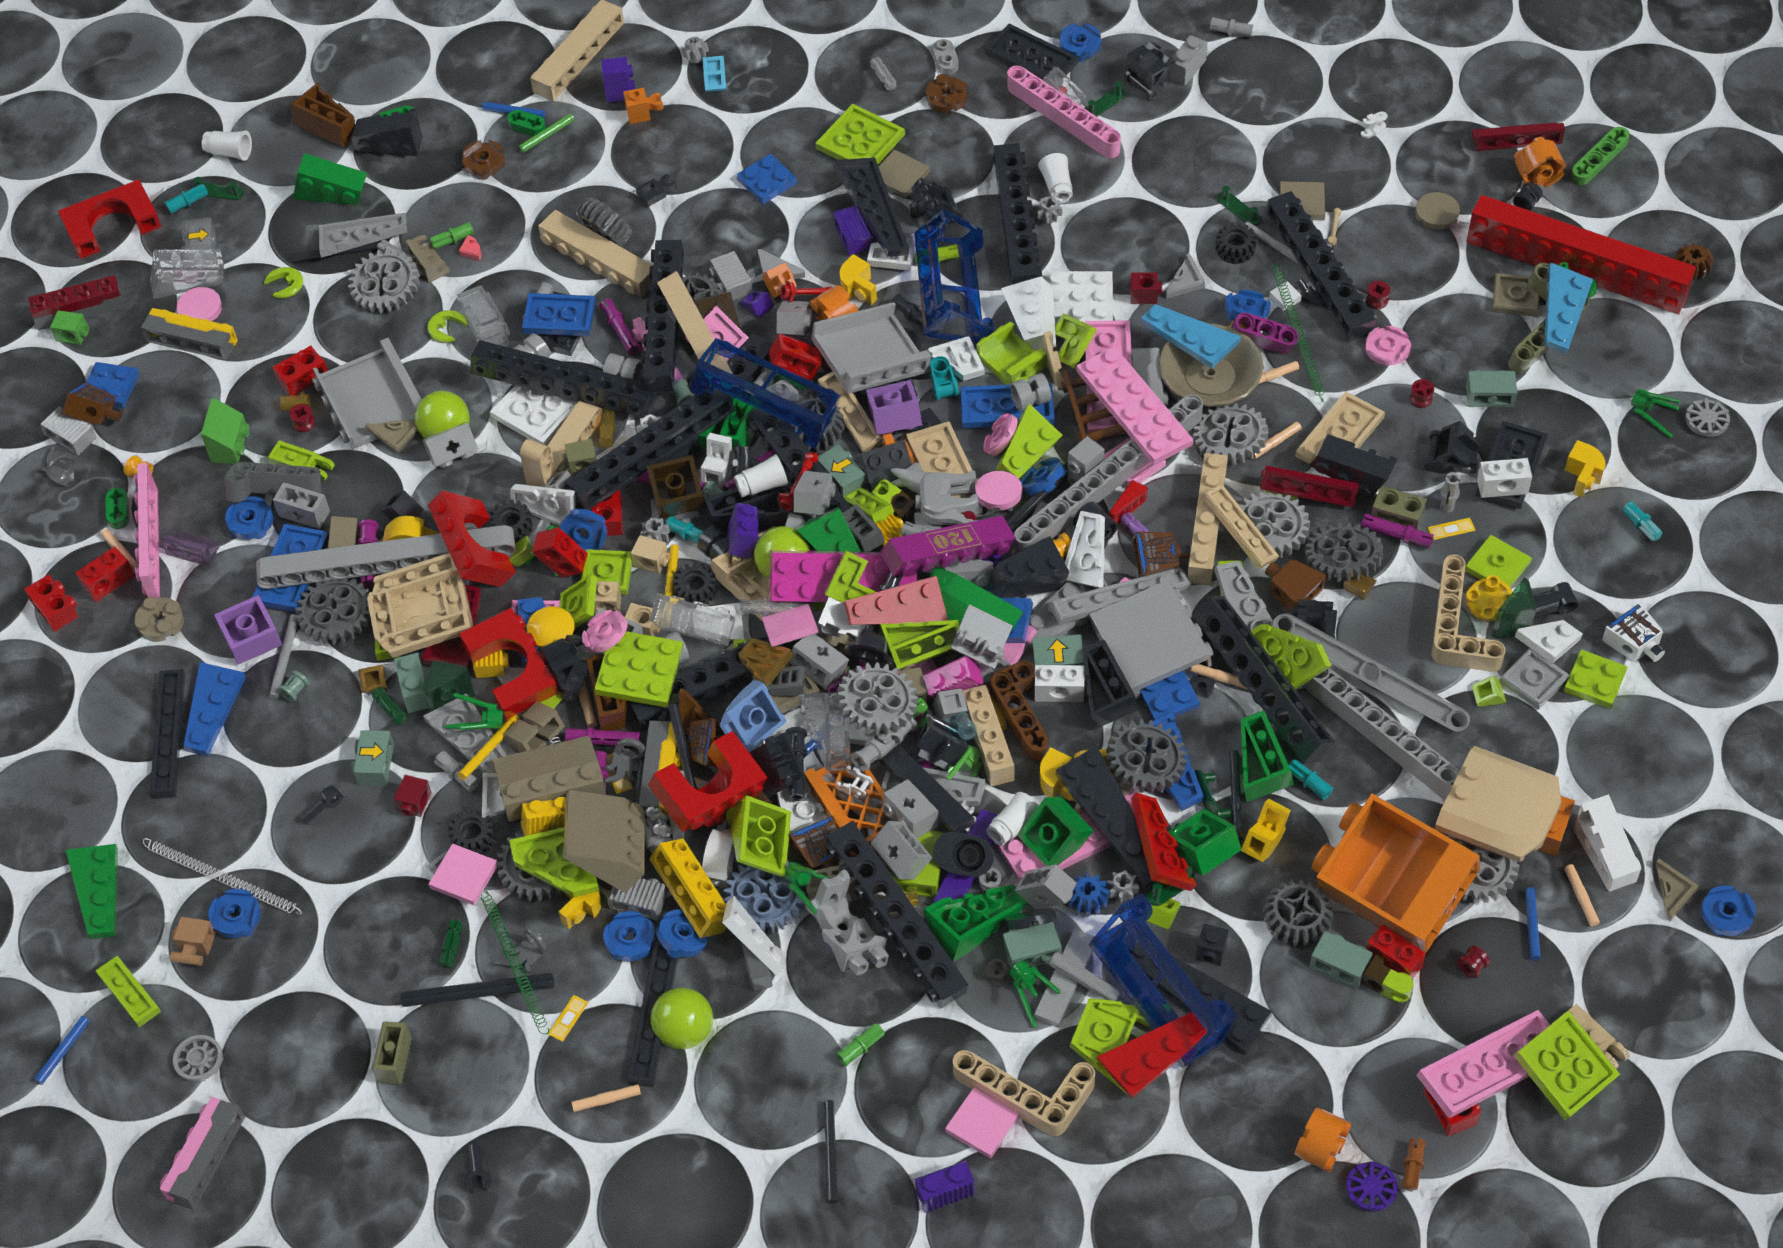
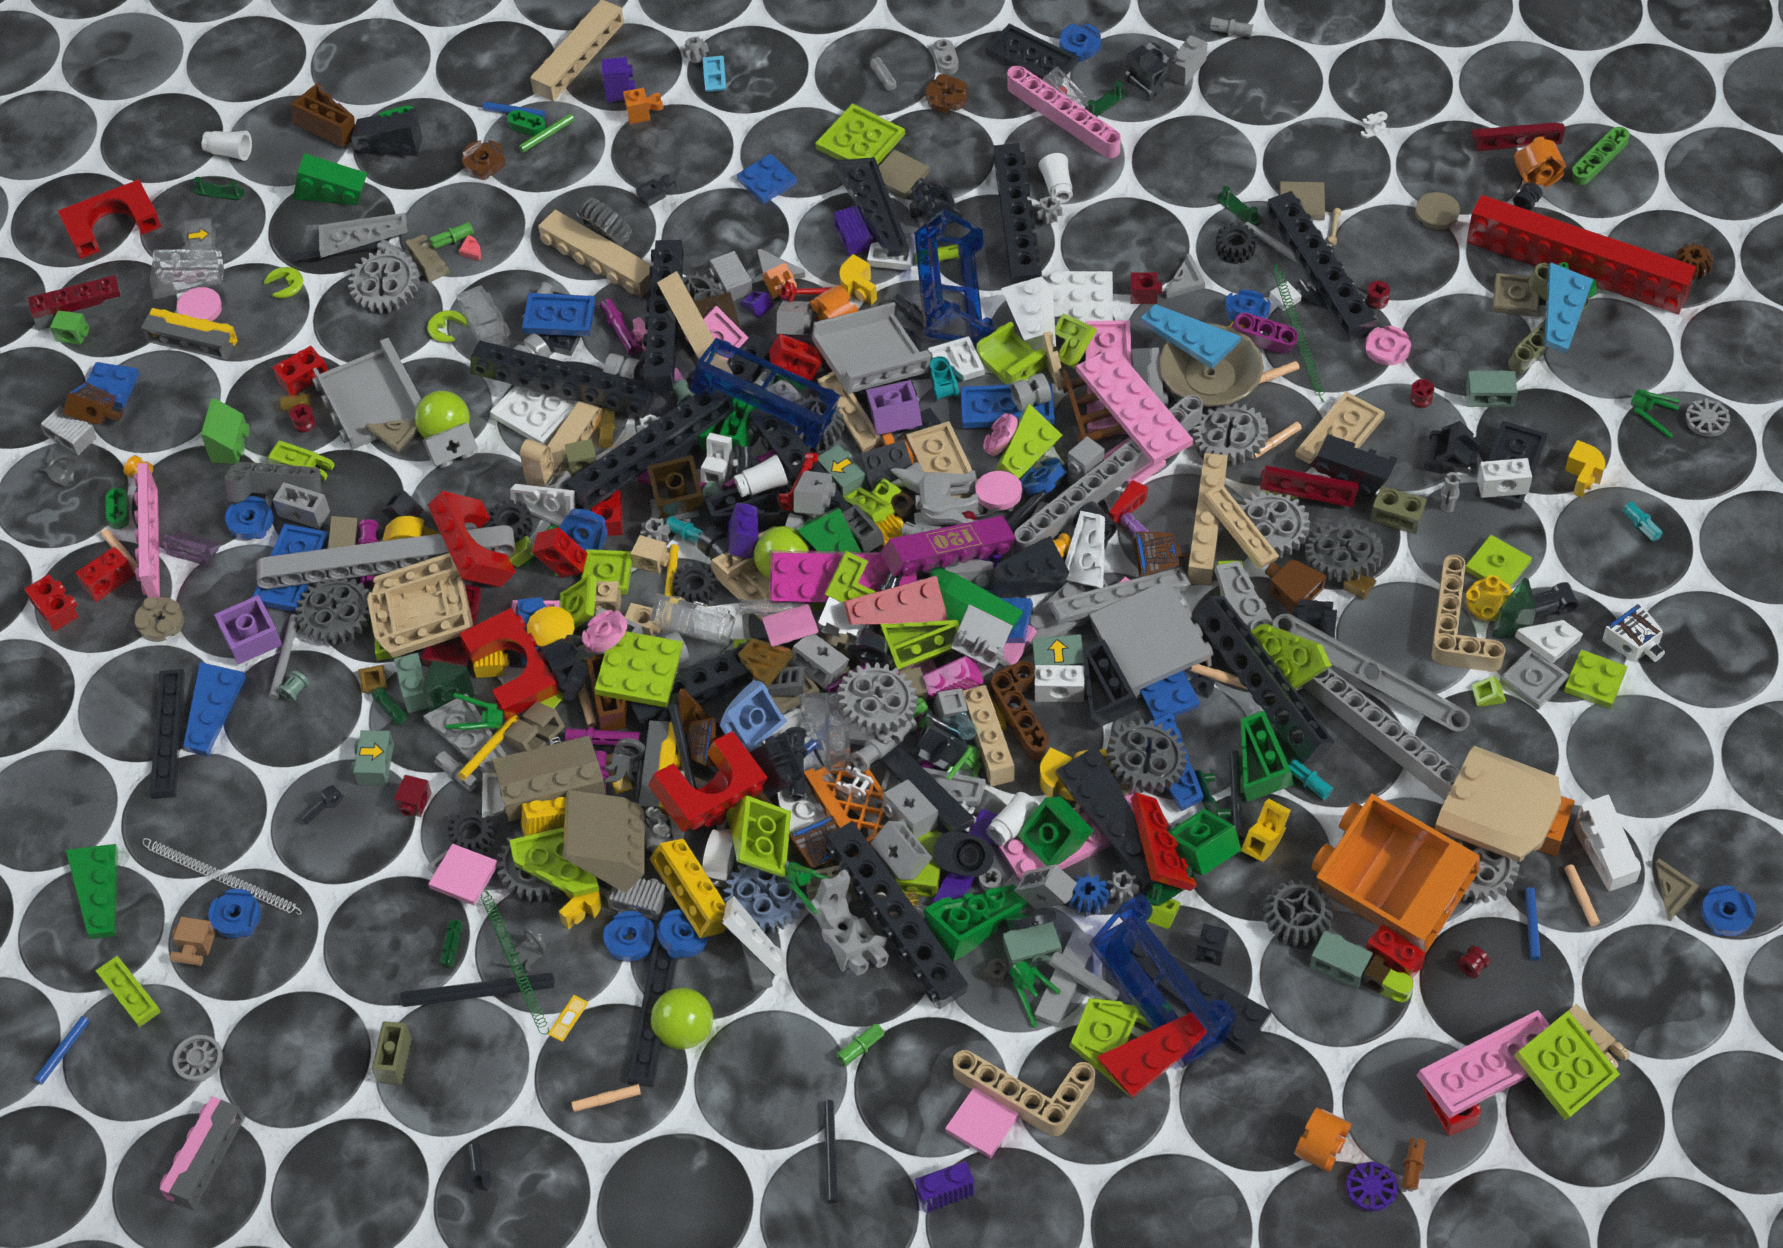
(185, 199): teal axle -> none
(1398, 531): magenta pin -> none
(1451, 528): yellow sticker -> none

